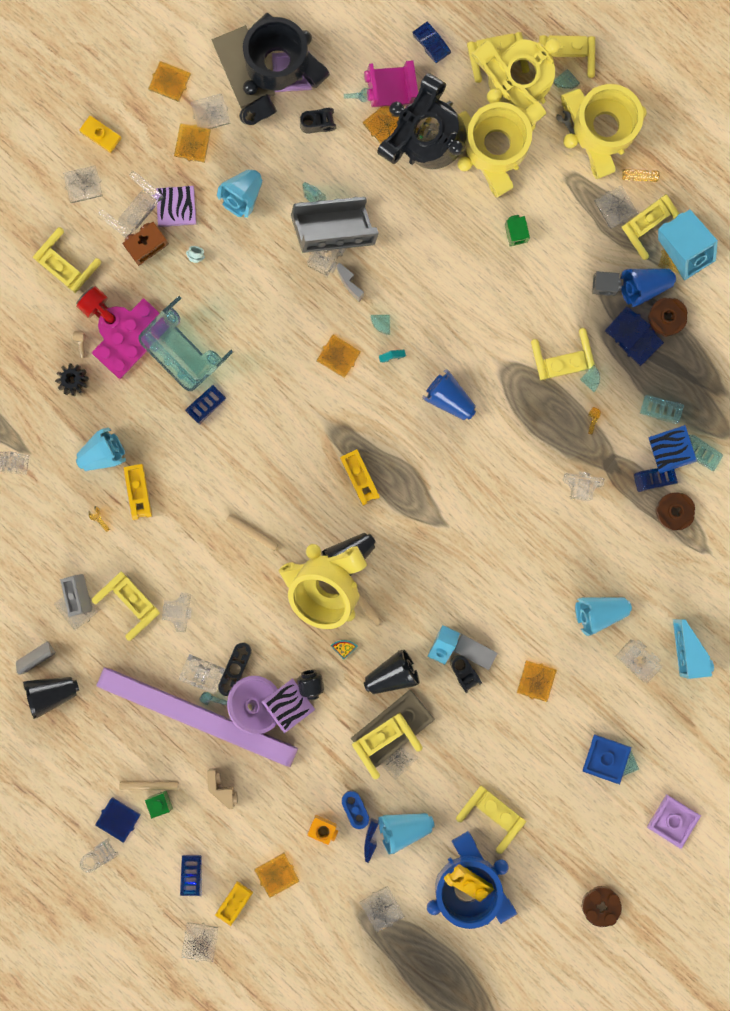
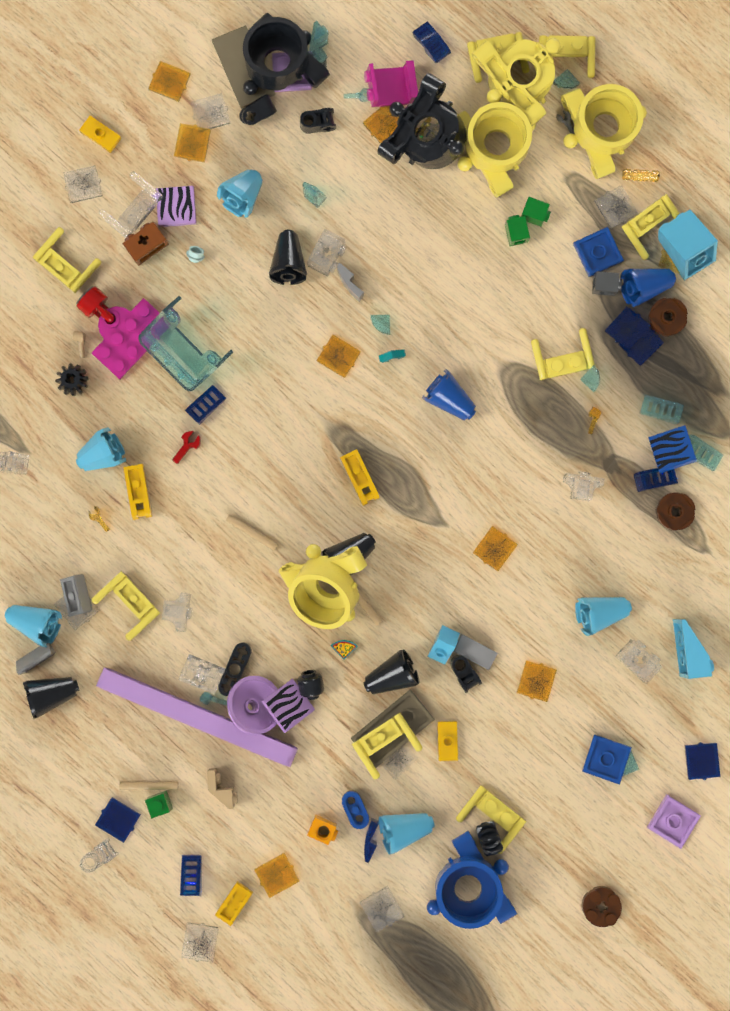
(35, 623): none -> medium azure cone
(186, 446): none -> red bar
(288, 260): none -> black cone
(318, 40): none -> clear light blue slope
(333, 224): dark grey panel -> none
(447, 741): none -> yellow plate
(469, 883): yellow plate -> none
(489, 838): none -> black gear
(495, 548): none -> clear yellow piece
(536, 211): none -> green brick
(598, 251): none -> blue tile
(702, 761): none -> clear blue piece

